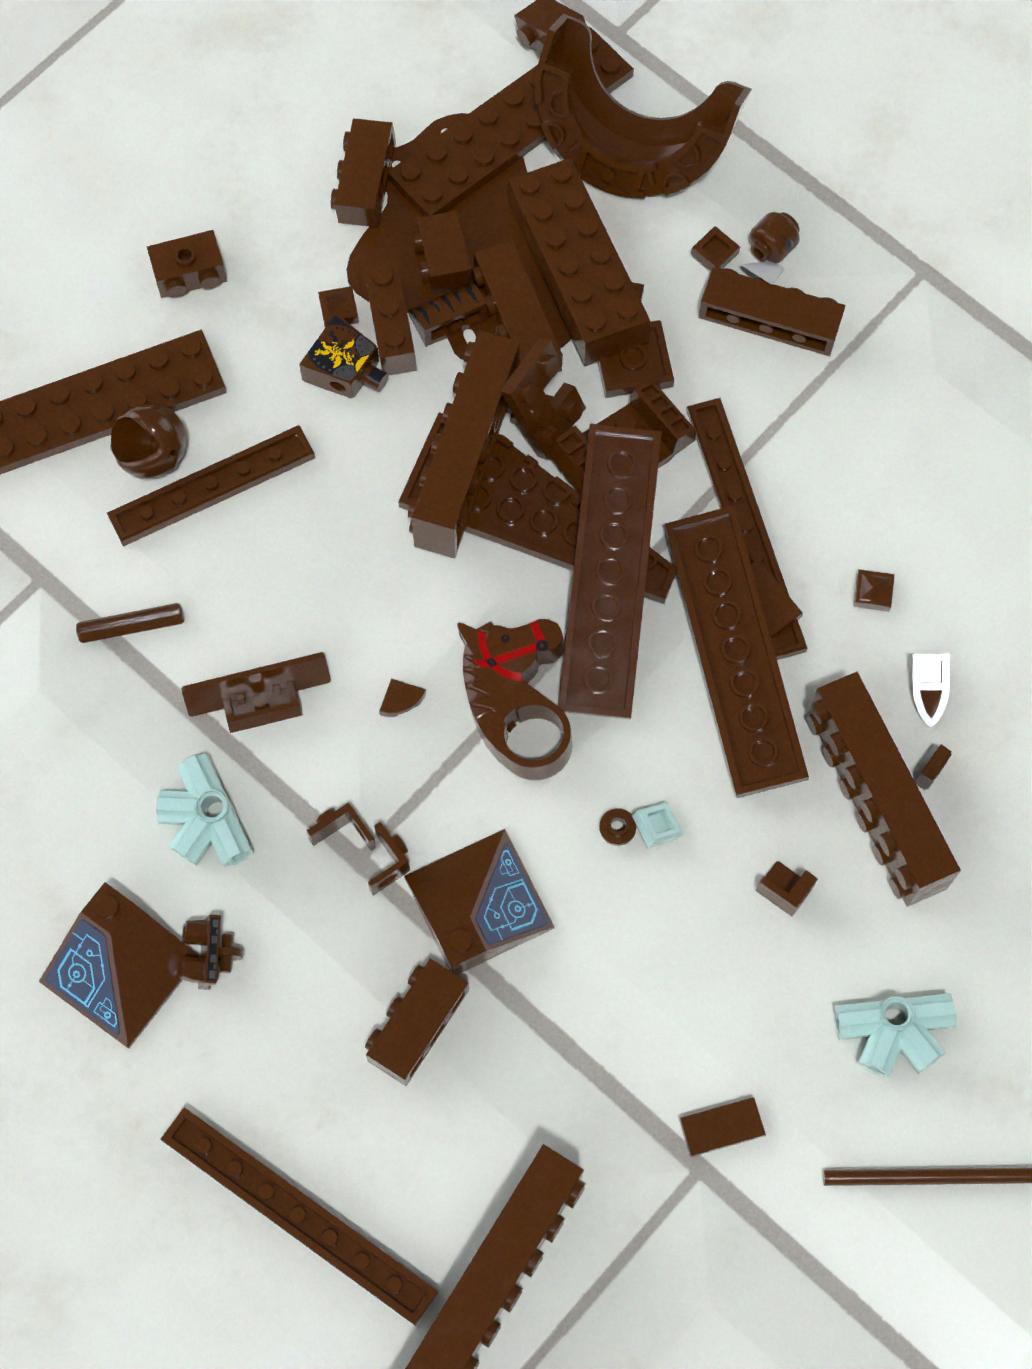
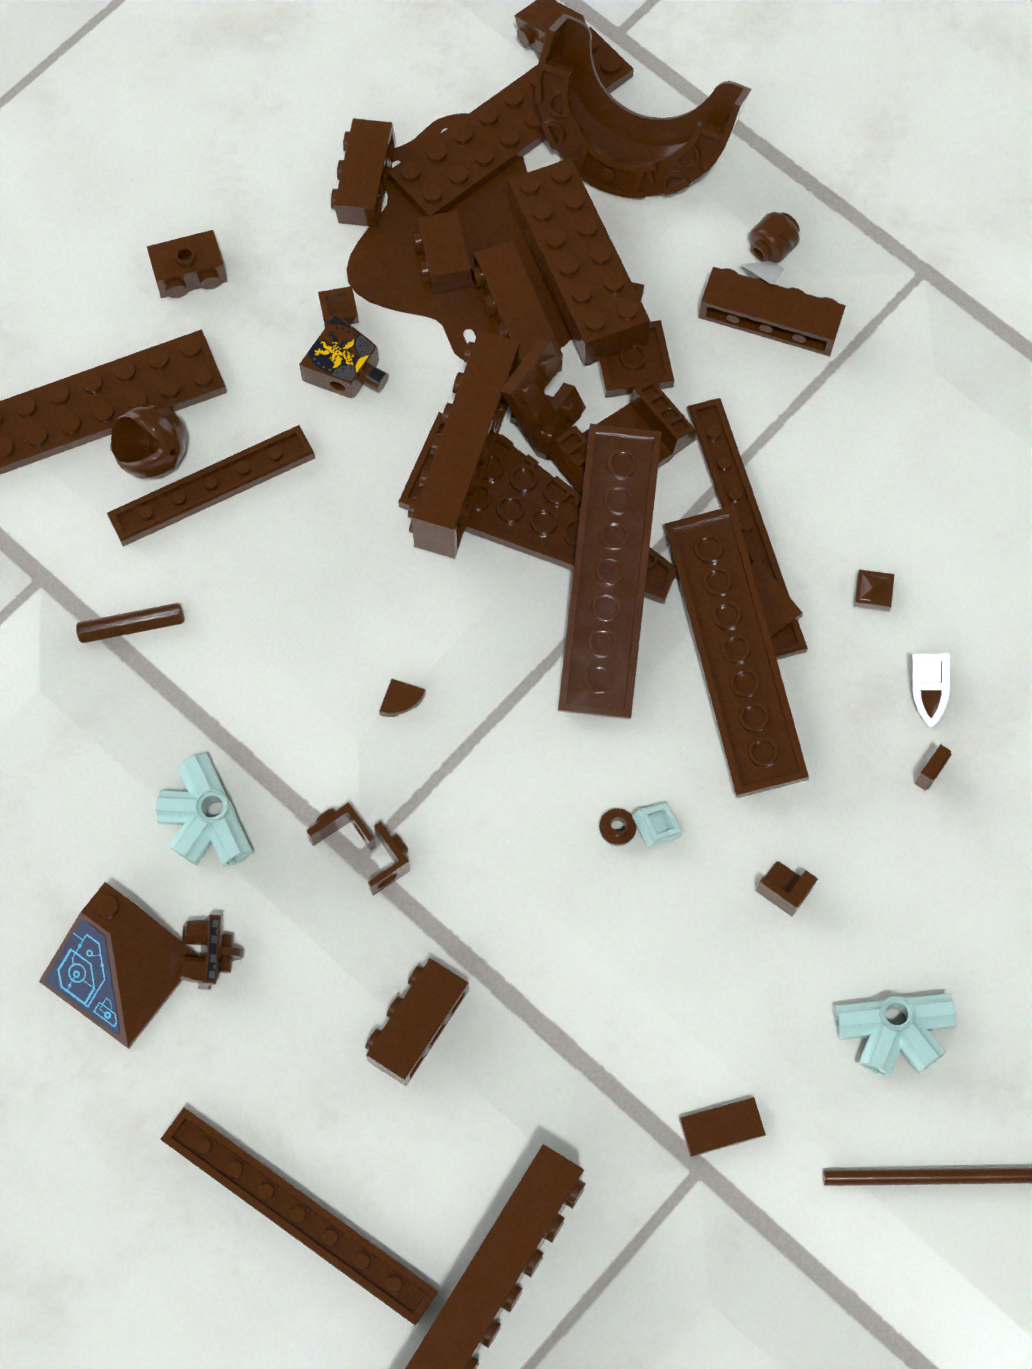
(258, 694): reddish brown bracket -> none
(390, 317): reddish brown brick -> none
(449, 314): reddish brown brick -> none
(479, 902): reddish brown slope -> none
(496, 679): reddish brown animal -> none
(715, 249): reddish brown plate -> none
(882, 790): reddish brown brick -> none

